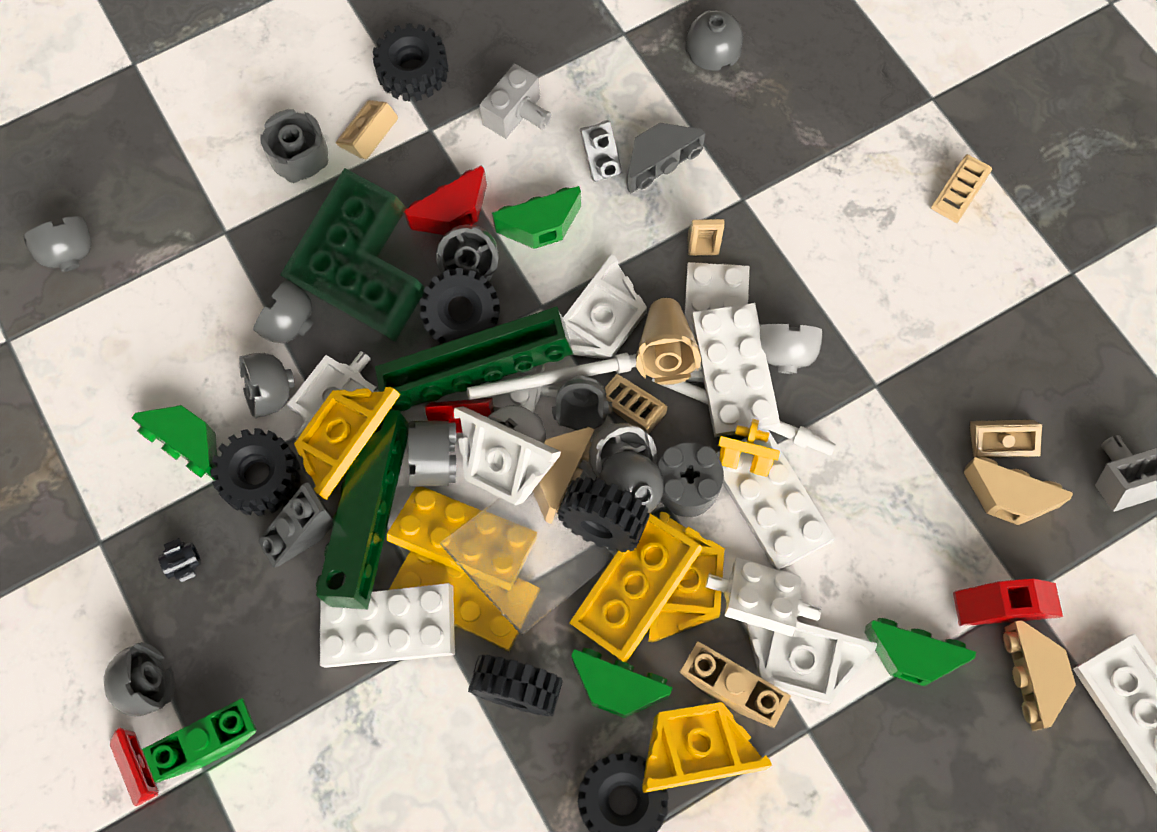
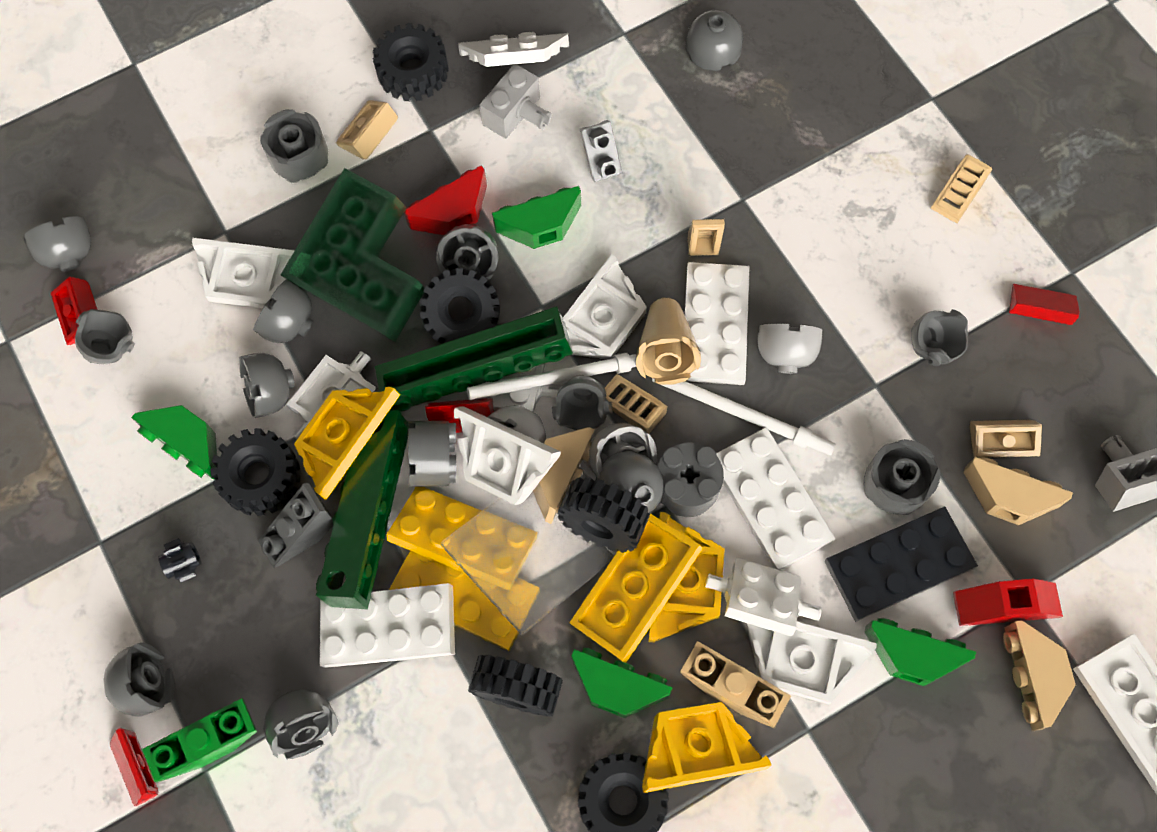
(70, 301): none -> red slope
(103, 336): none -> dark grey cap
(240, 271): none -> white wing
(298, 722): none -> dark grey cylinder
(519, 50): none -> white wing
(660, 152): dark grey slope -> none
(734, 369): white plate -> none
(762, 456): yellow hips -> none
(900, 563): none -> black plate
(919, 480): none -> dark grey brick
(940, 336): none -> dark grey cap
(1044, 304): none -> red slope

